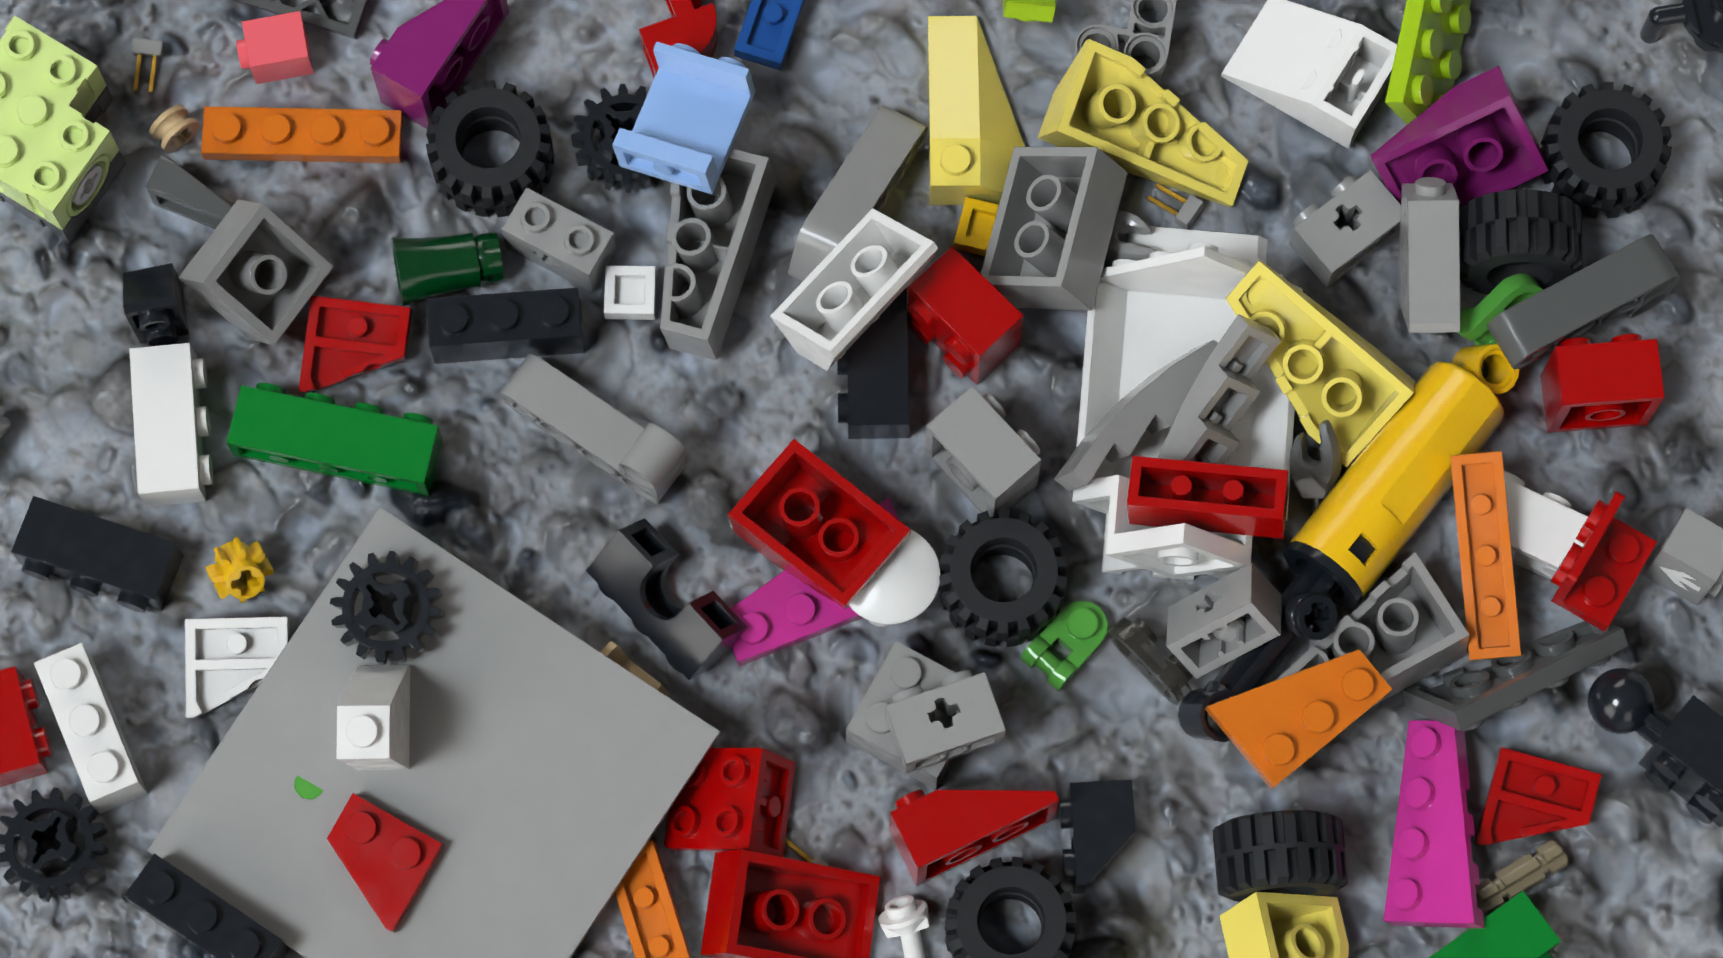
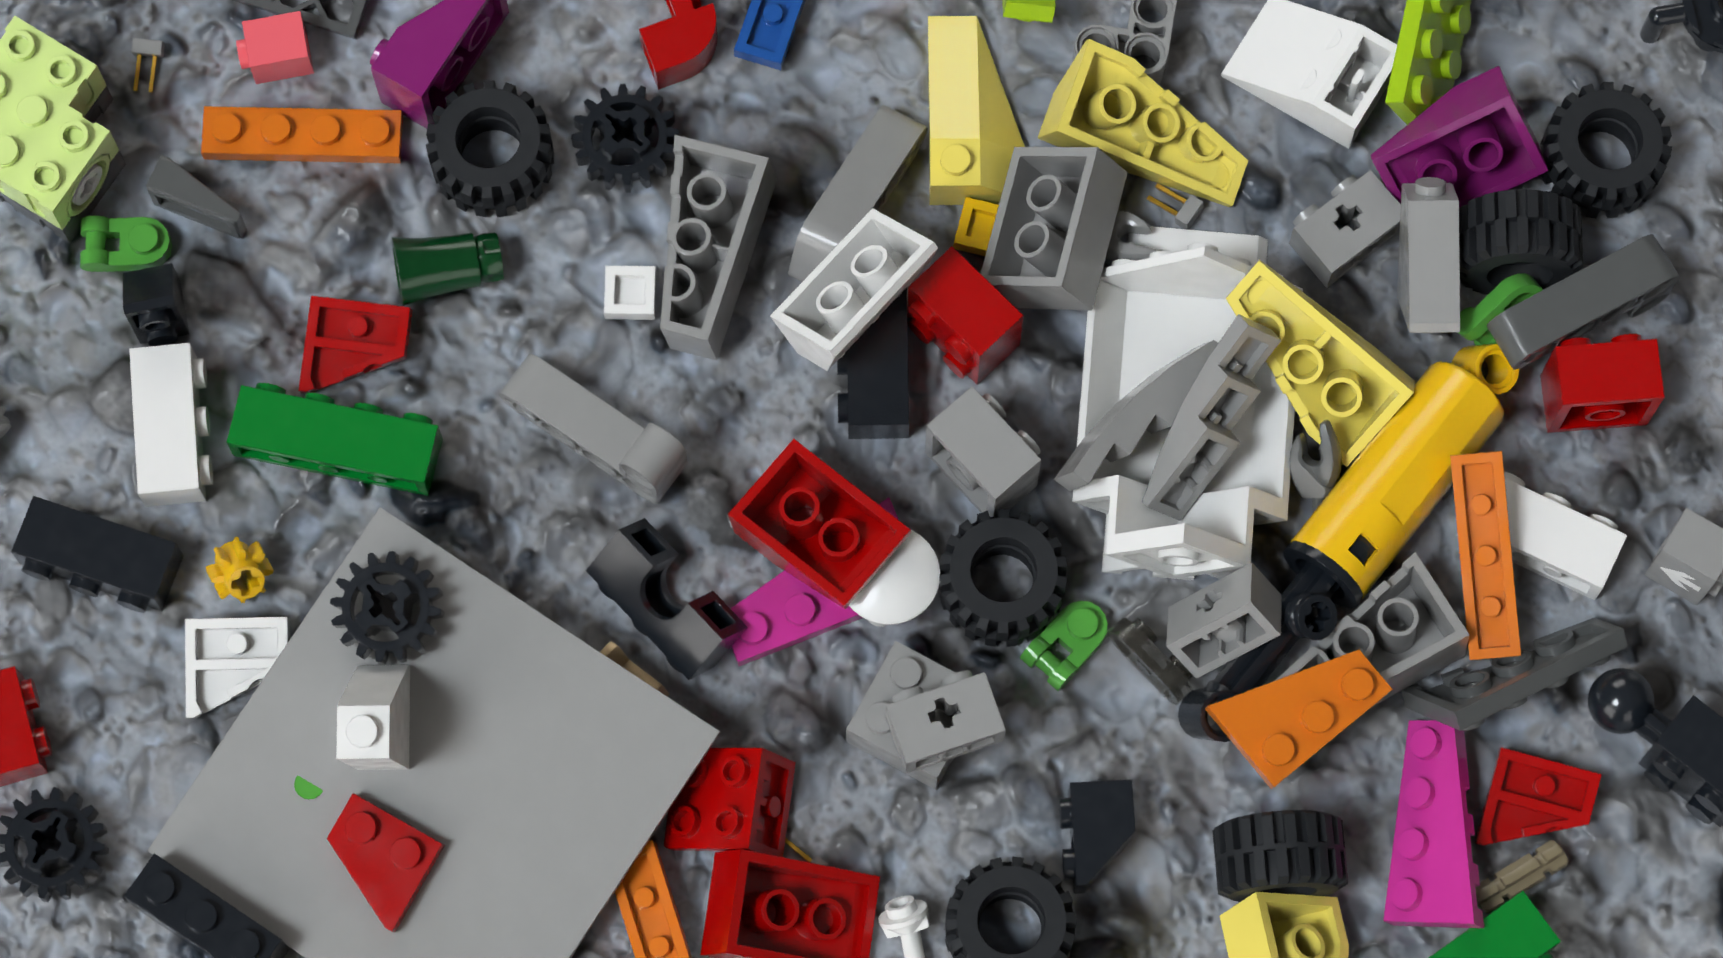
(90, 728): white brick -> none
(141, 246): none -> bright green plate
(174, 128): tan bush -> none
(256, 271): light grey brick -> none
(505, 325): black brick -> none
(559, 240): light grey brick -> none
(687, 118): light blue panel -> none
(958, 825): red slope -> none
(1208, 496): red brick -> none
(1602, 571): red bracket -> none

